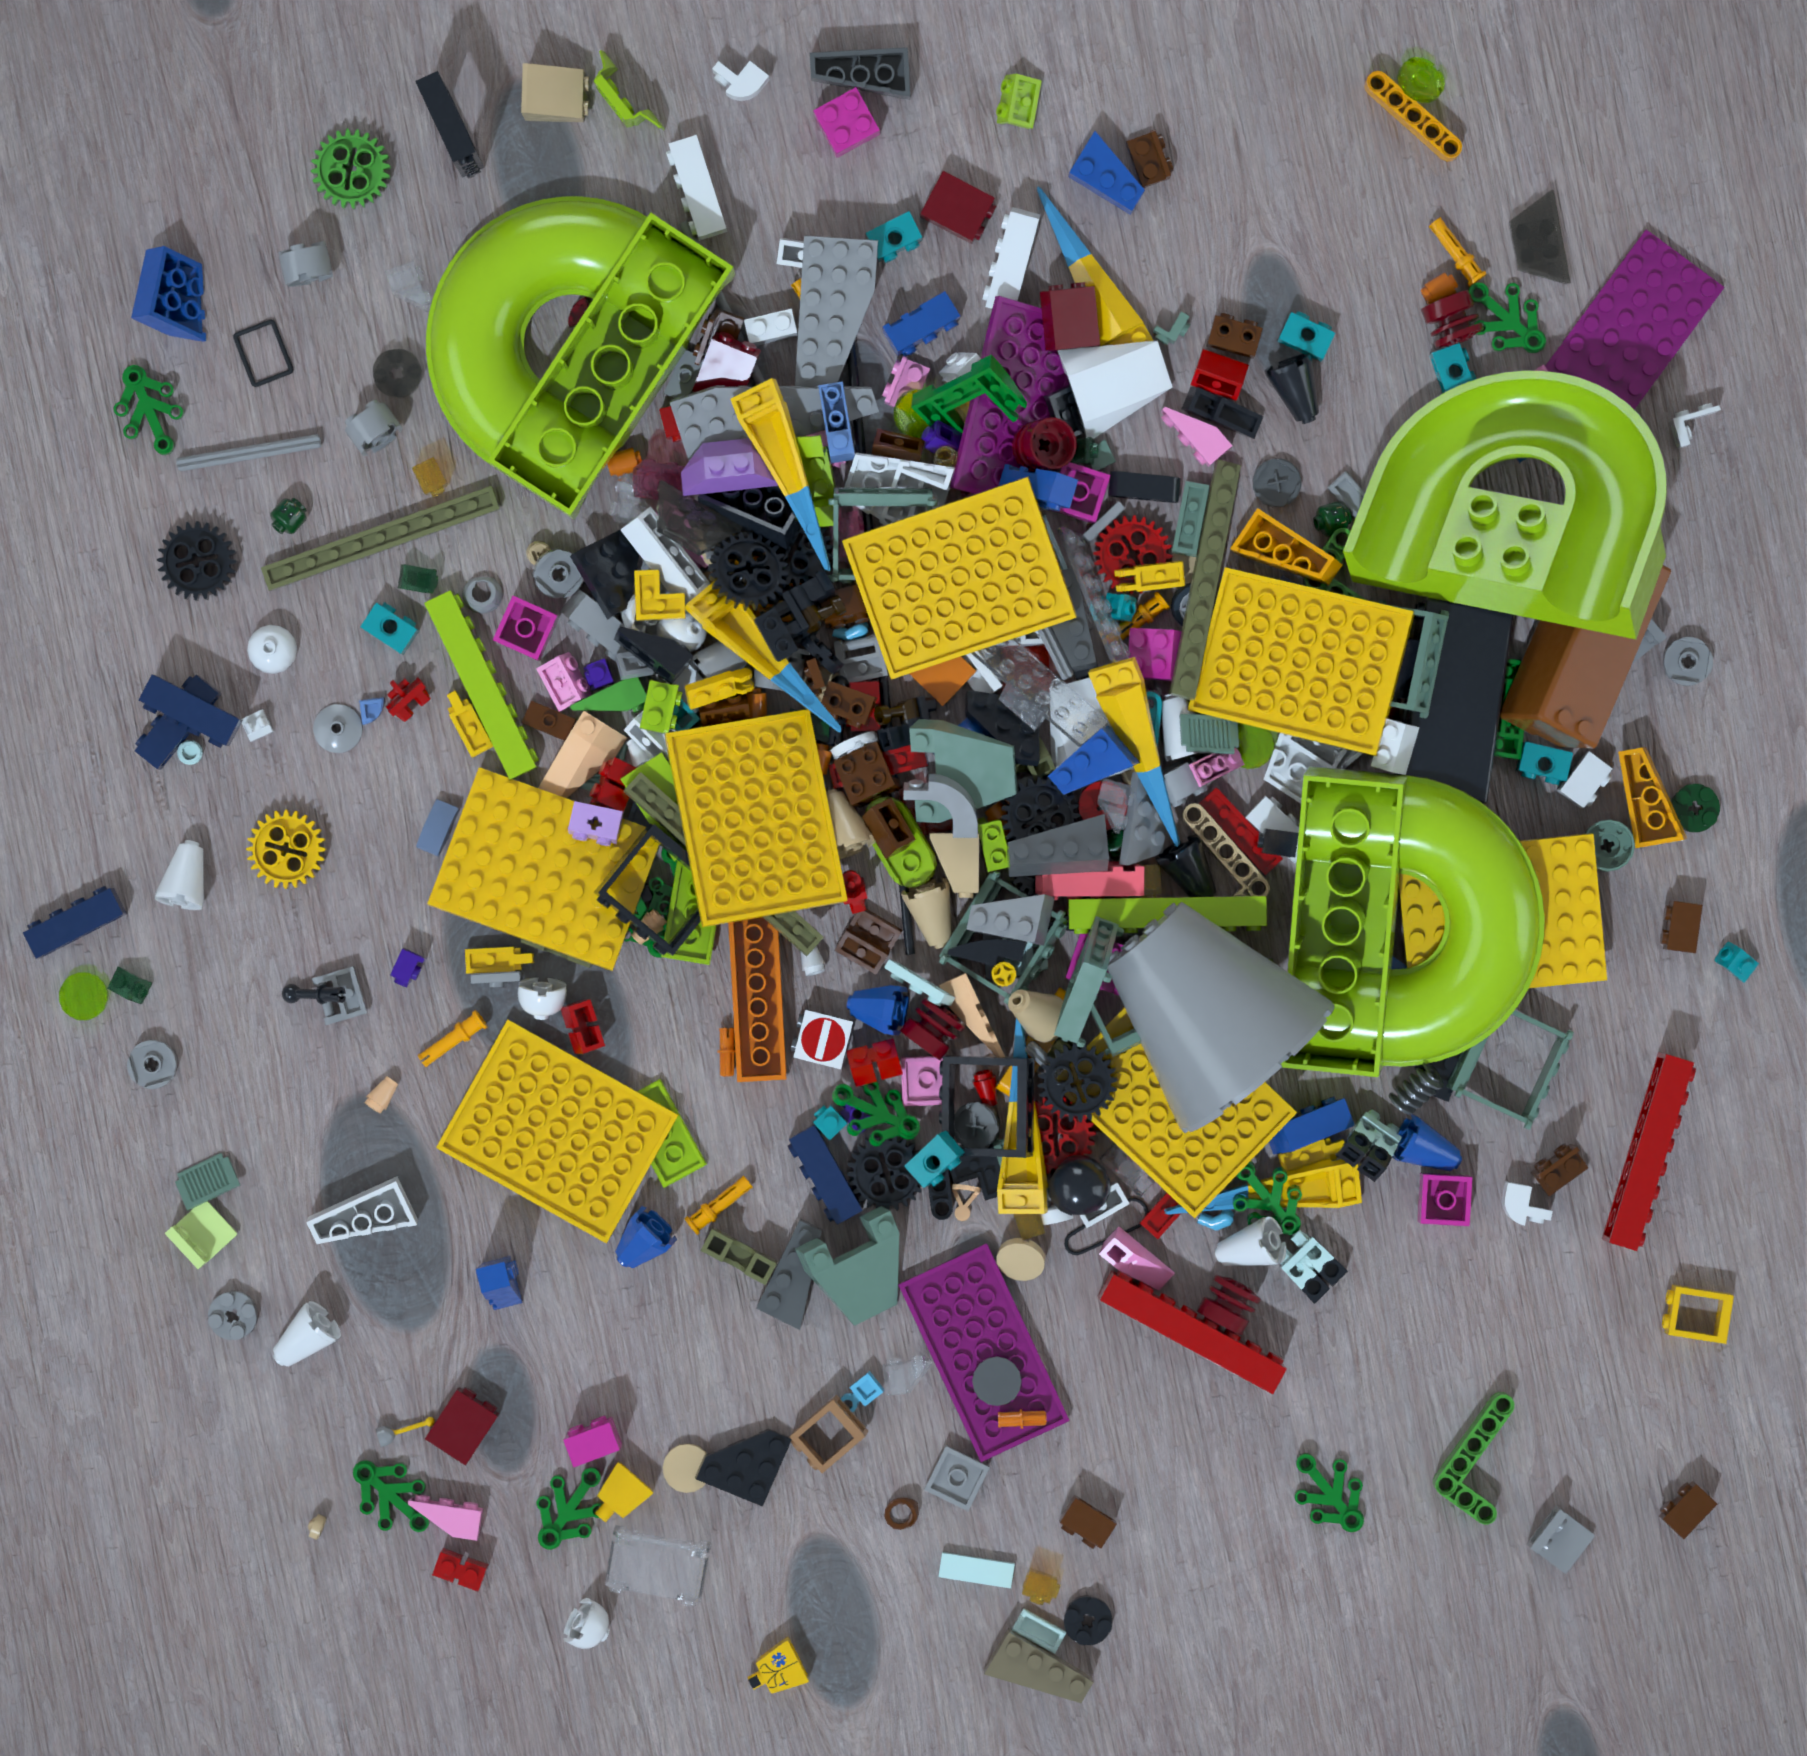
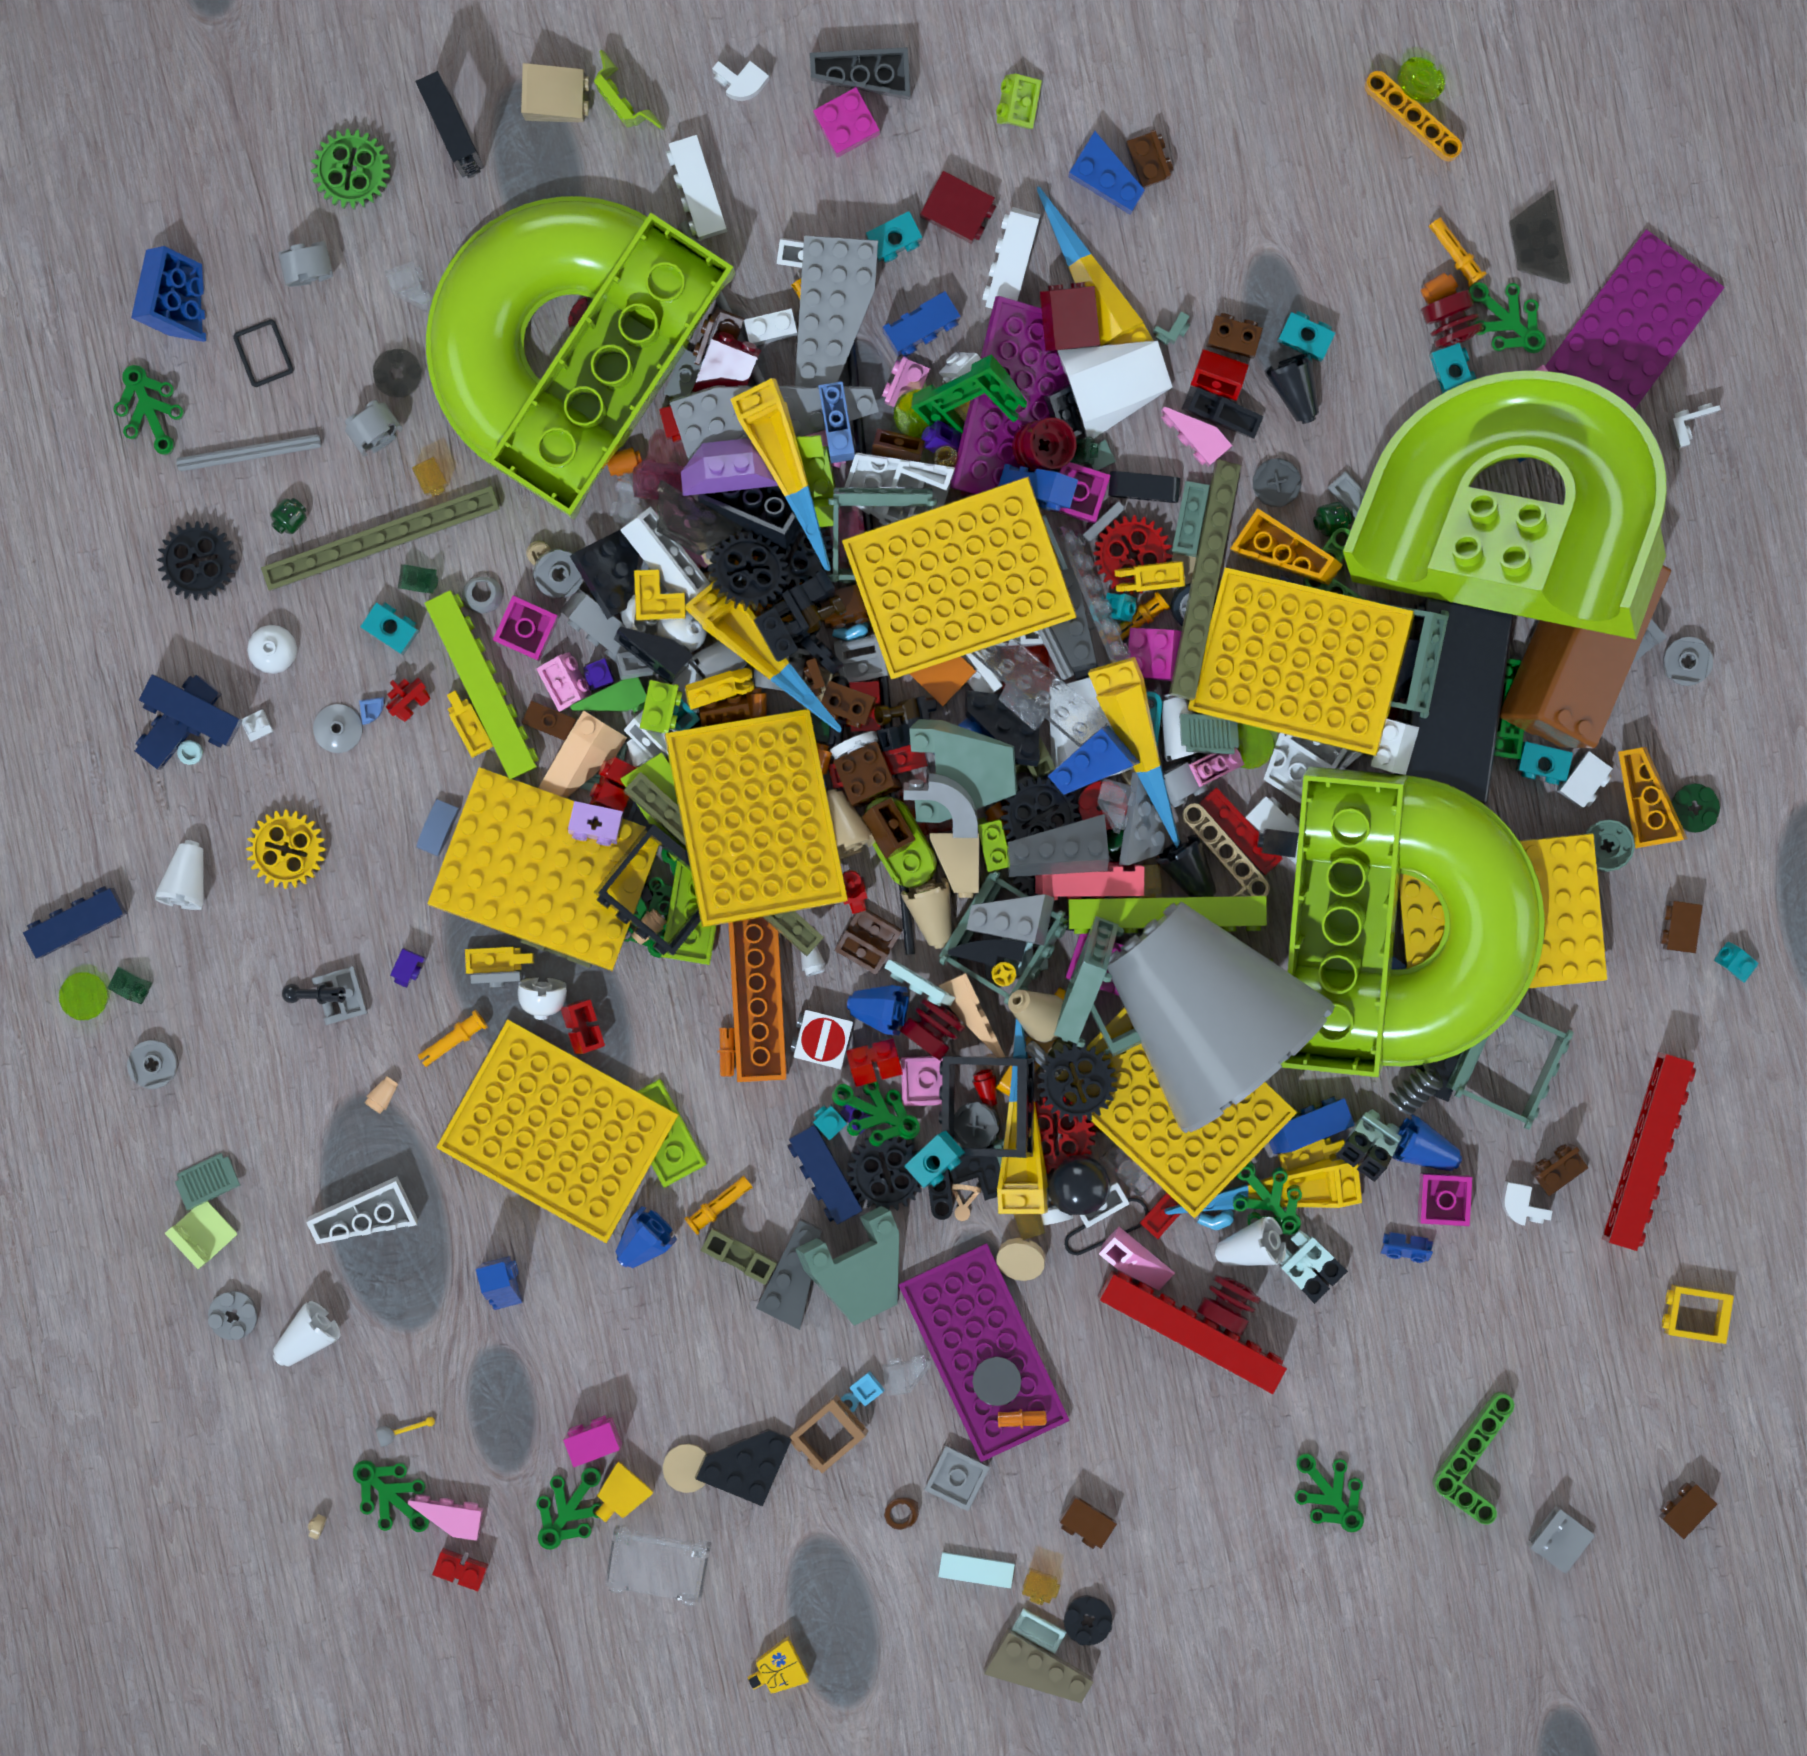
(462, 1425): dark red brick -> none
(587, 1626): white cylinder -> none
(1417, 1249): none -> blue hinge

